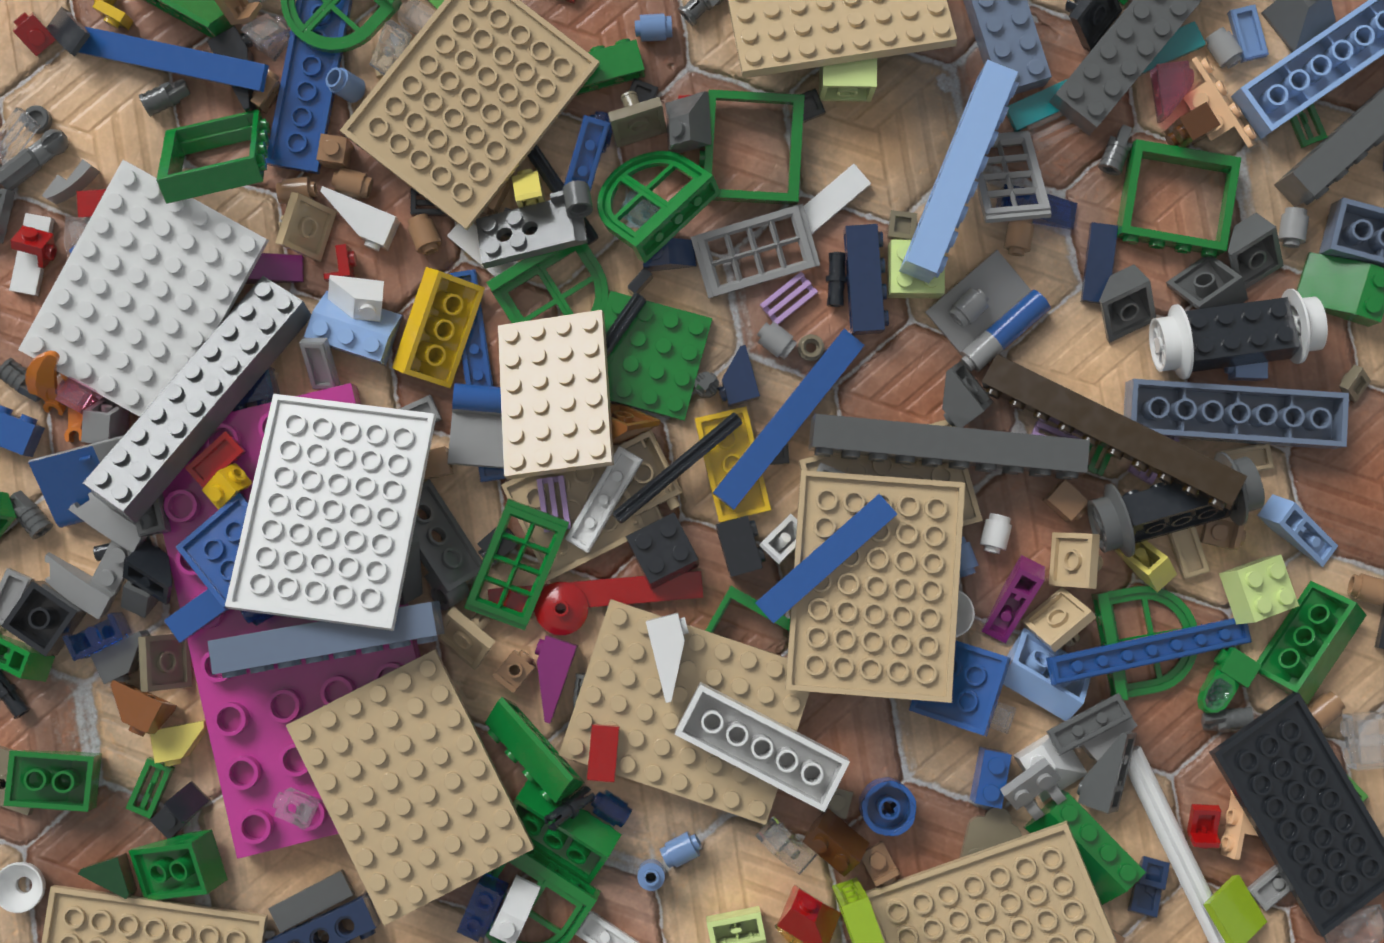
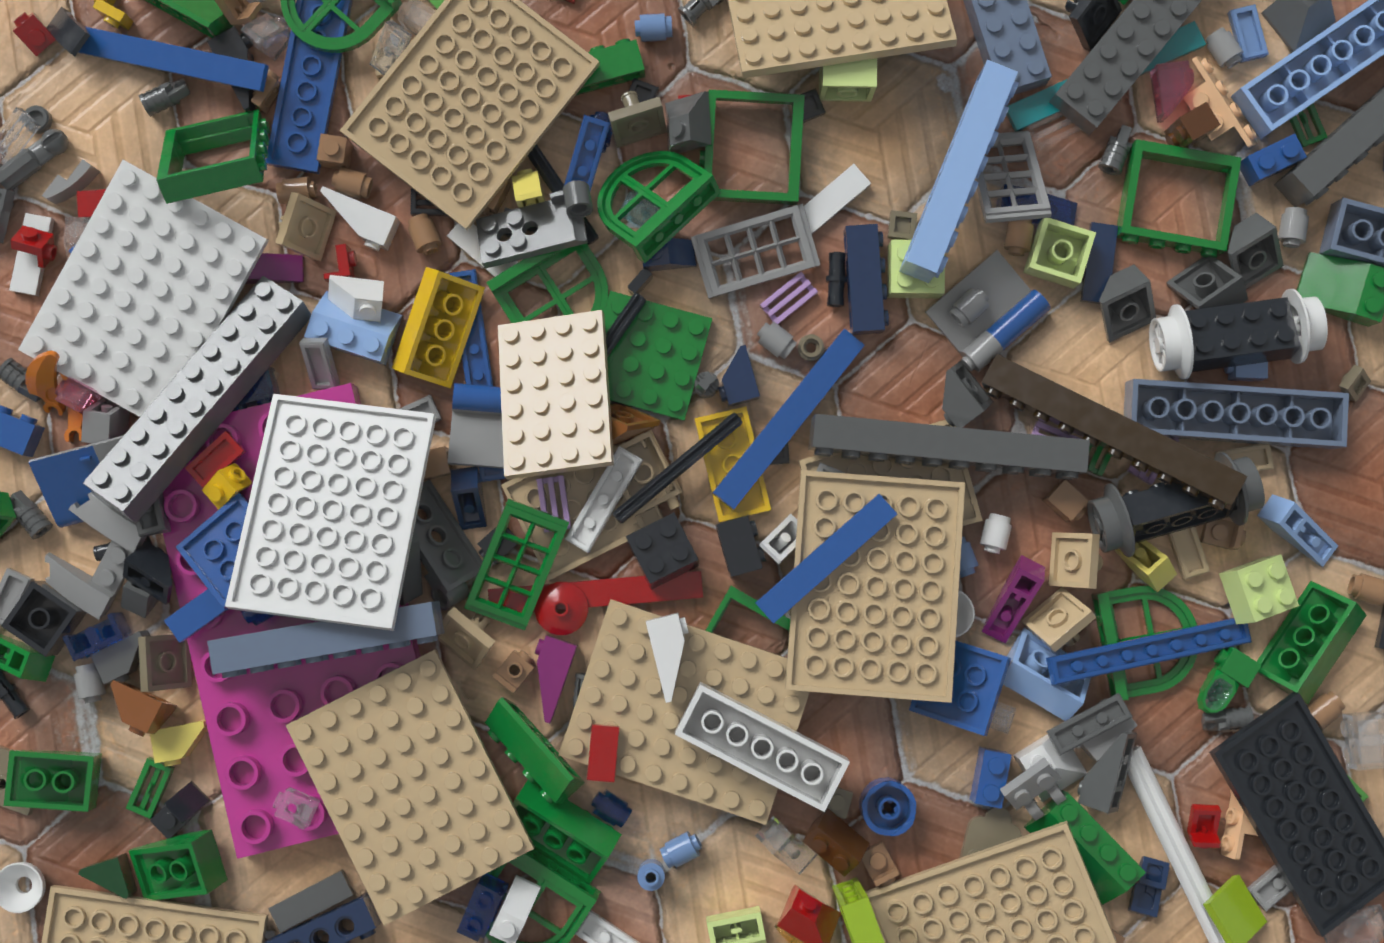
(89, 683): none -> light grey brick
(345, 84): medium blue brick -> none
(468, 498): none -> dark blue slope
(569, 808): black pin -> none
(1059, 252): none -> yellowish green brick
(1272, 160): none -> blue brick

